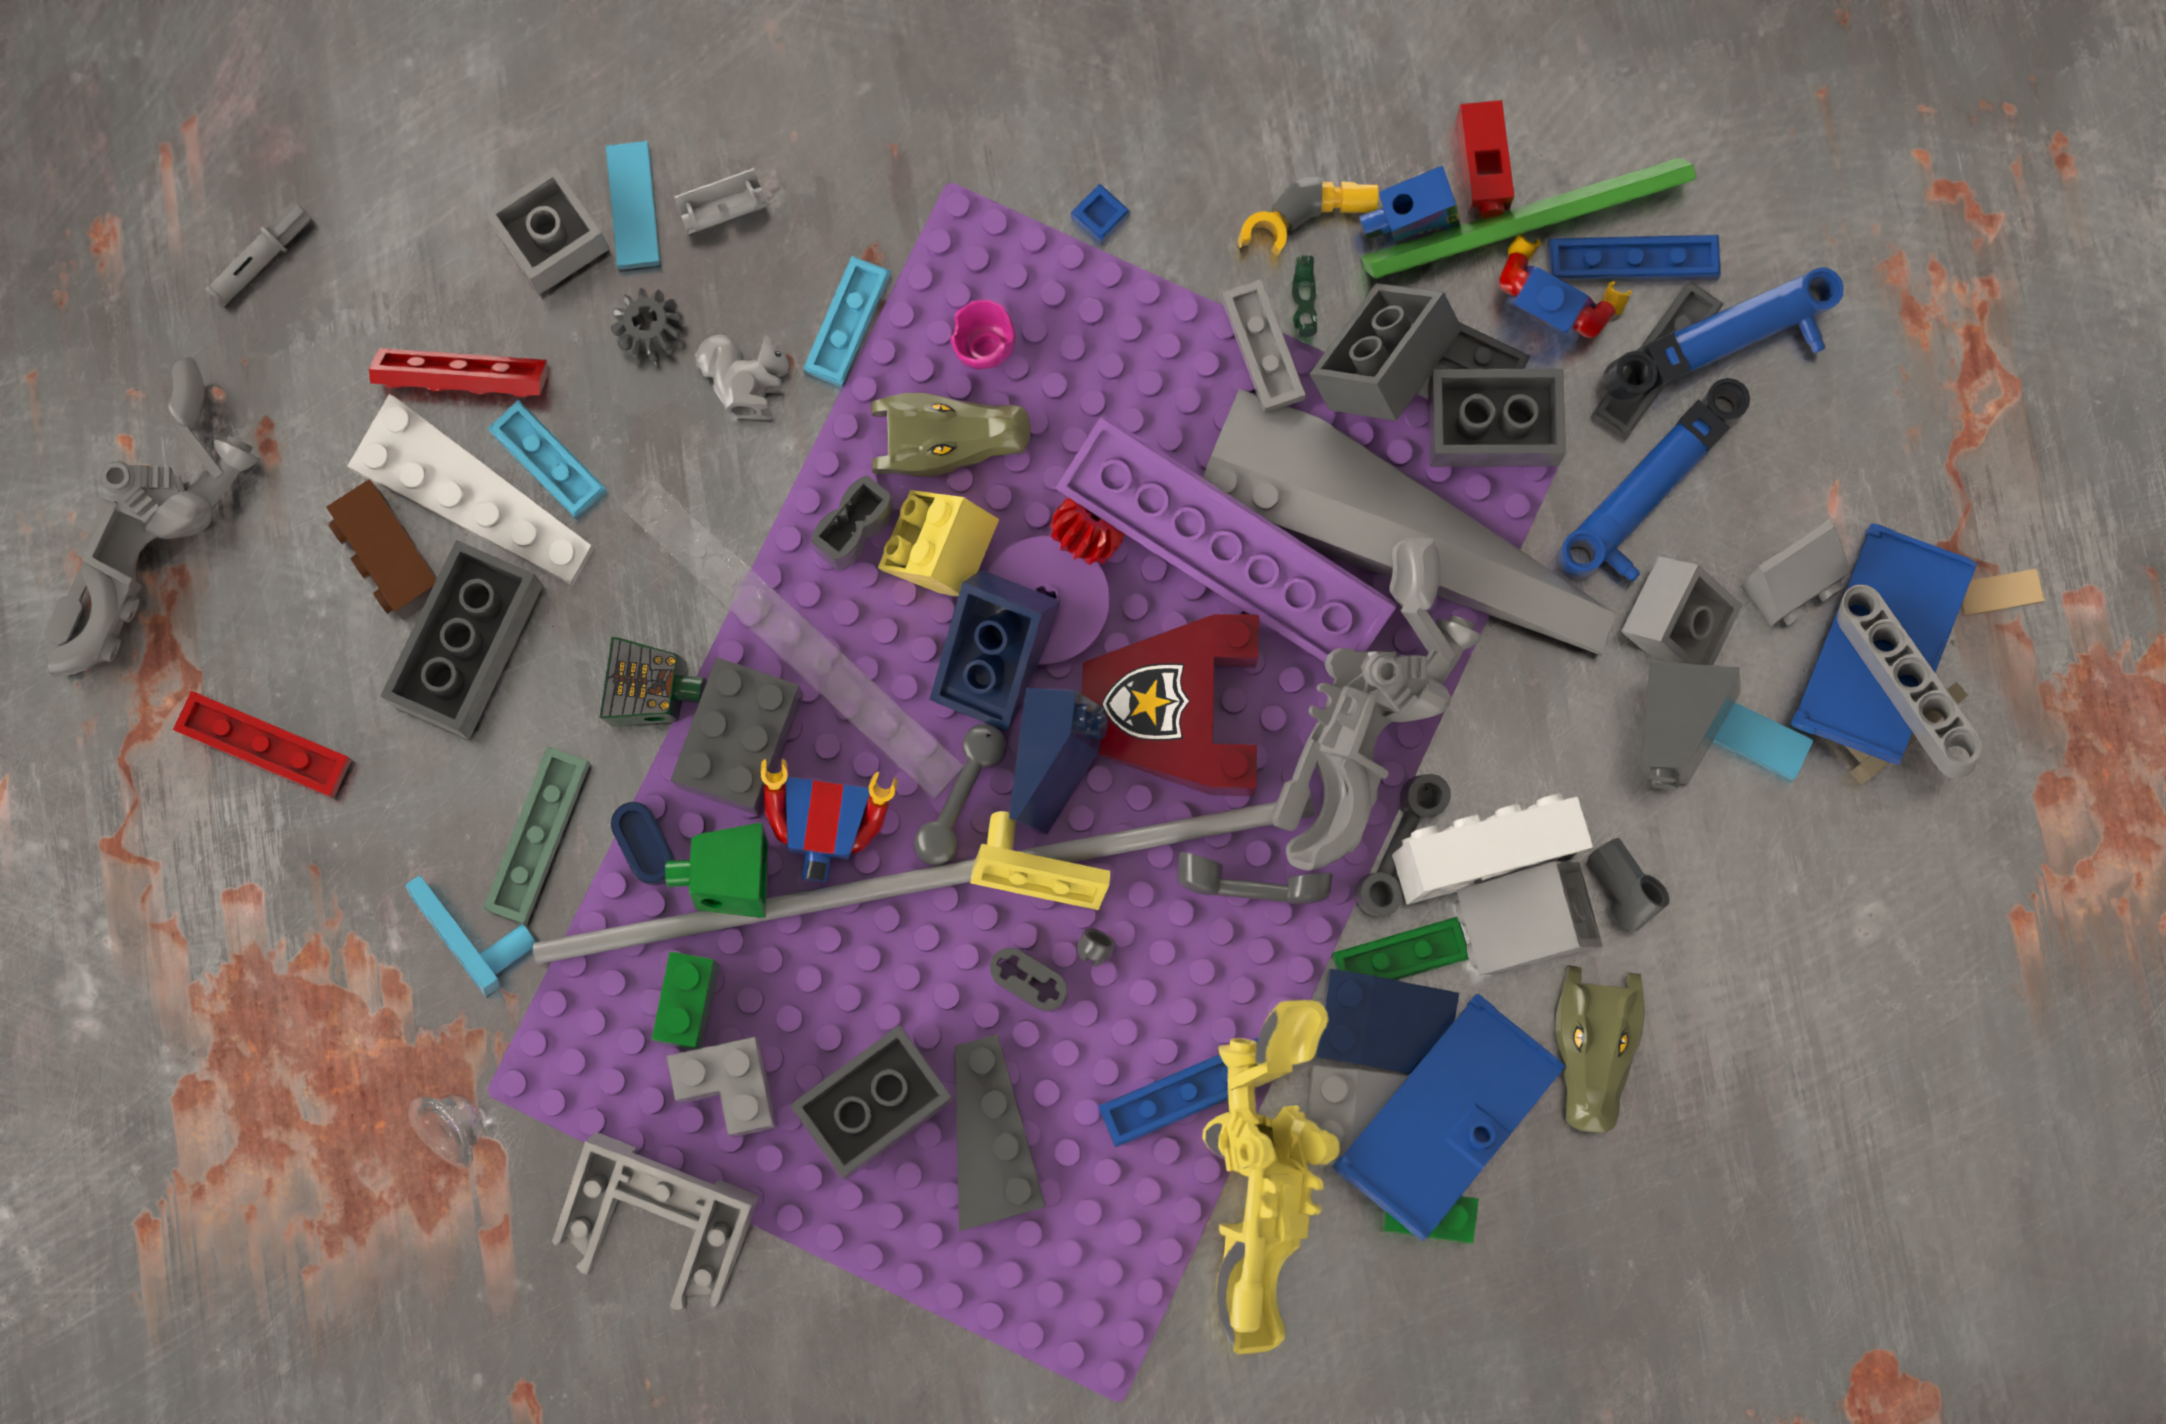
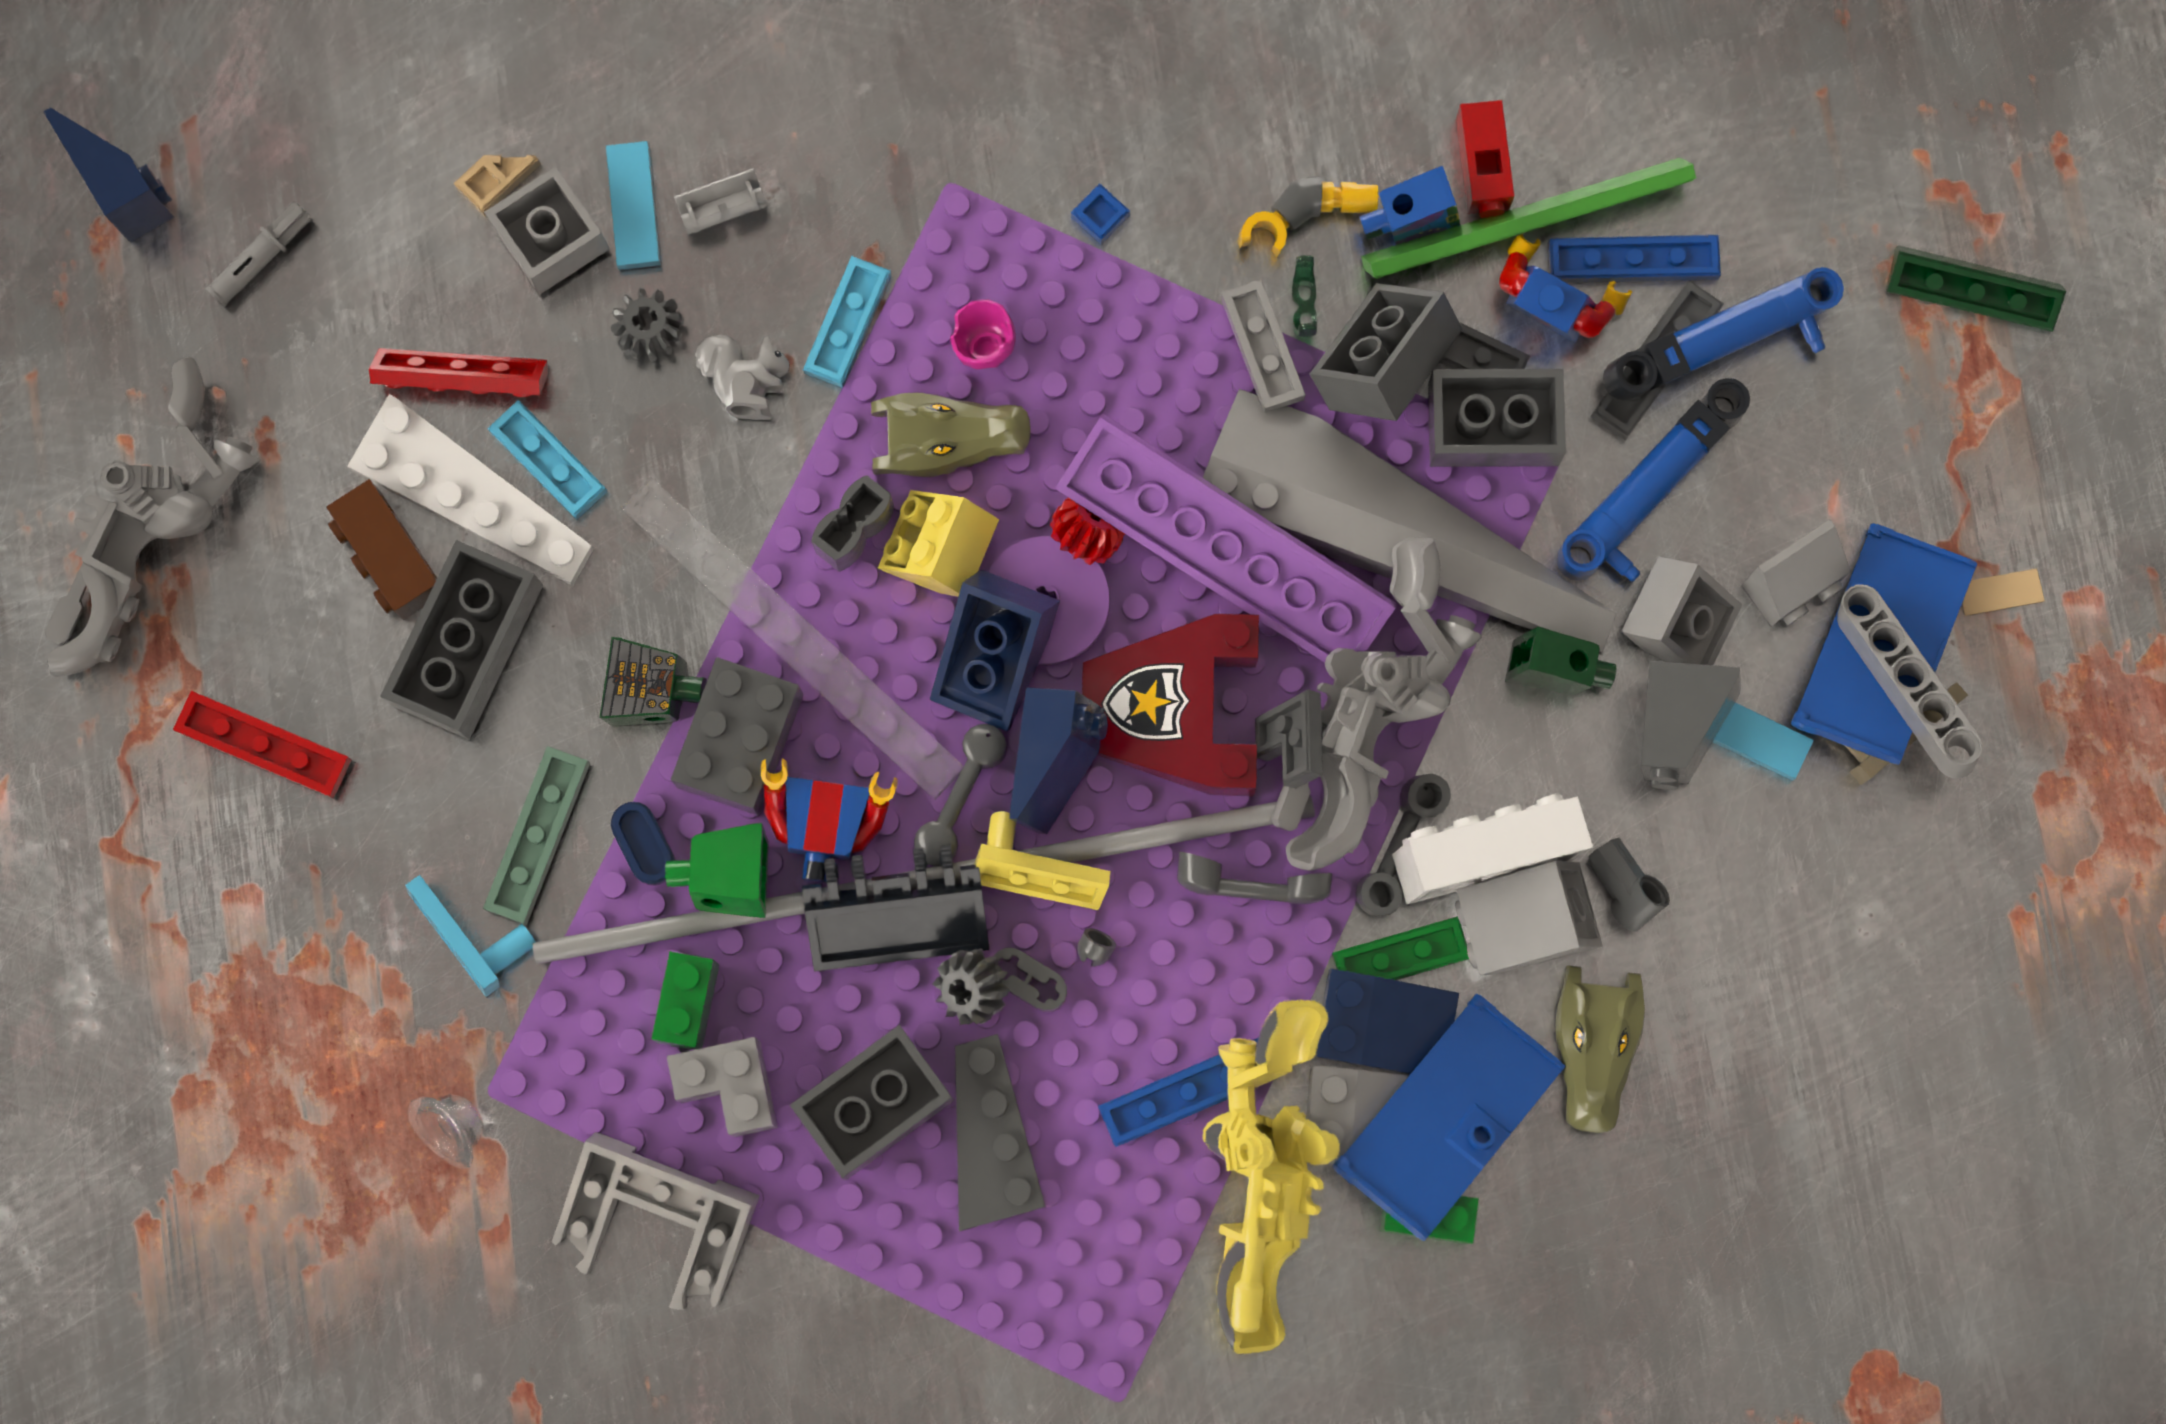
(124, 191): none -> dark blue slope
(494, 179): none -> tan tile
(896, 920): none -> black hinge
(971, 986): none -> dark grey gear
(1296, 734): none -> dark grey tile
(1557, 663): none -> dark green torso
(1975, 288): none -> dark green slope

